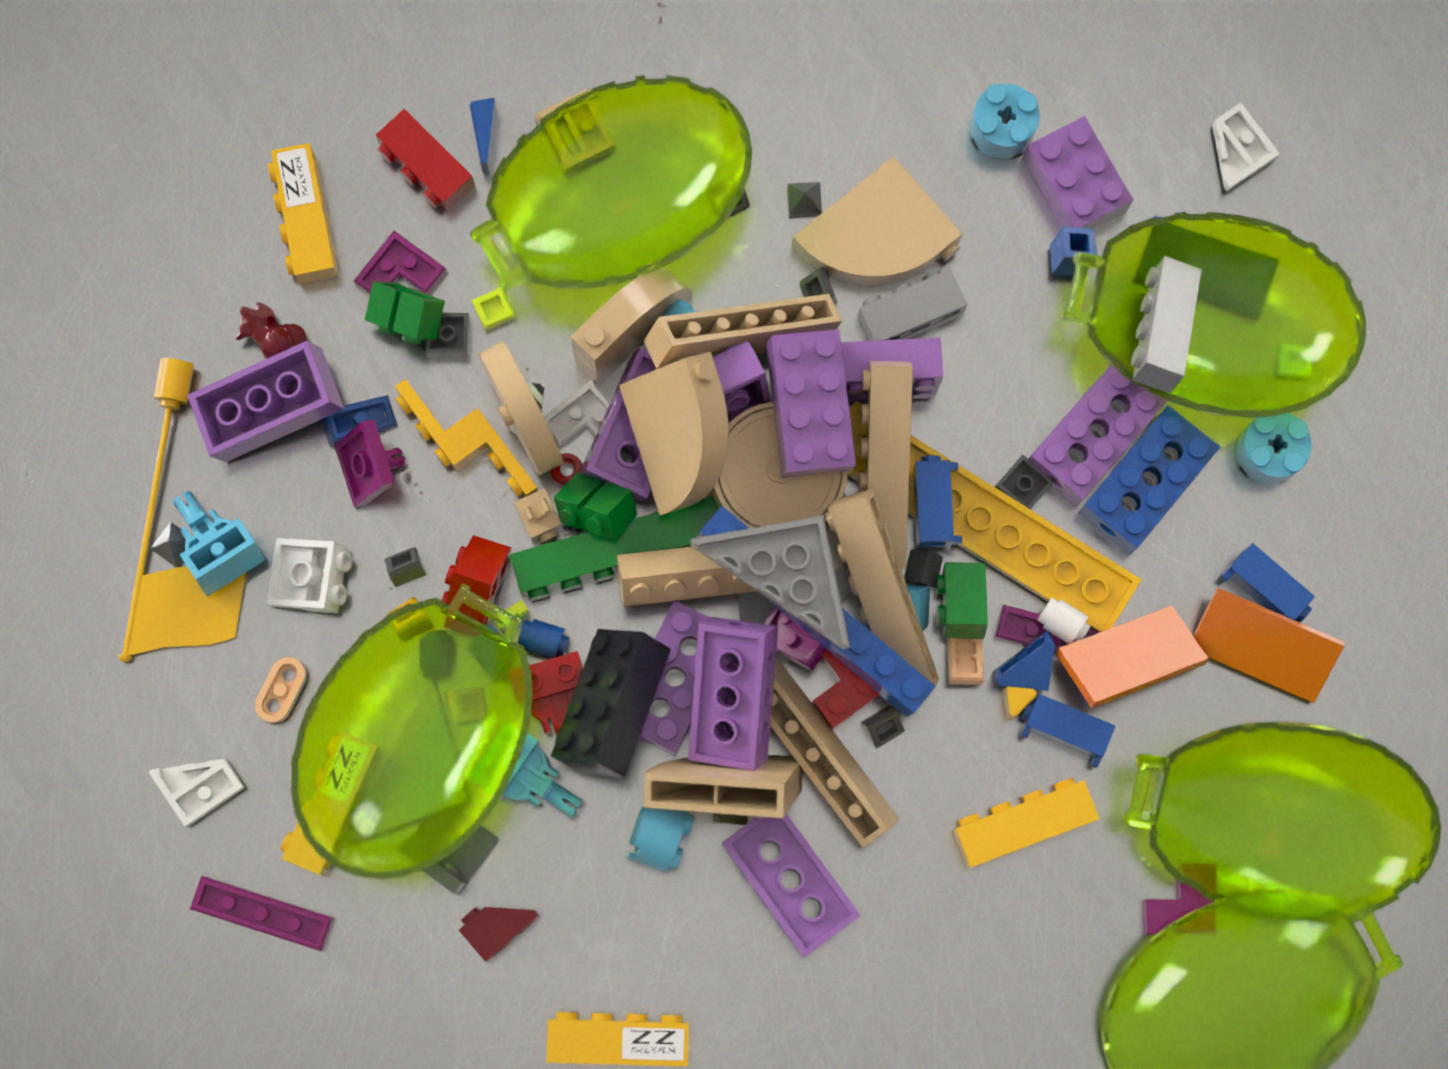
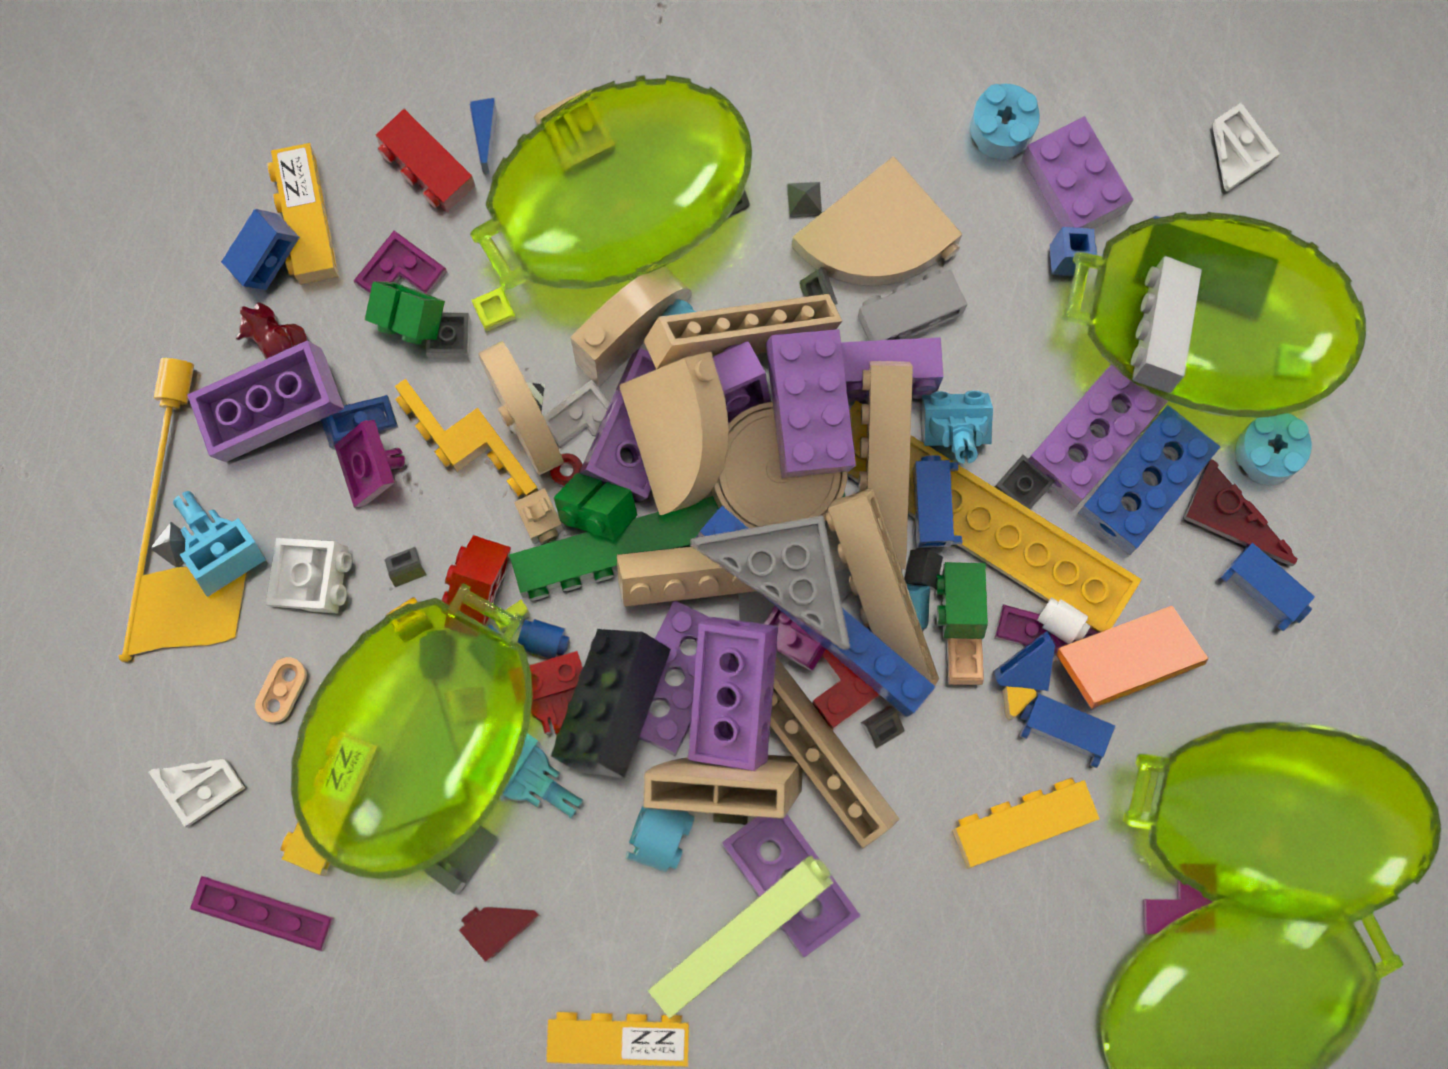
(260, 249): none -> blue brick
(741, 935): none -> yellowish green brick
(957, 422): none -> medium azure brick
(1225, 511): none -> dark red wing
(1267, 645): orange tile -> none

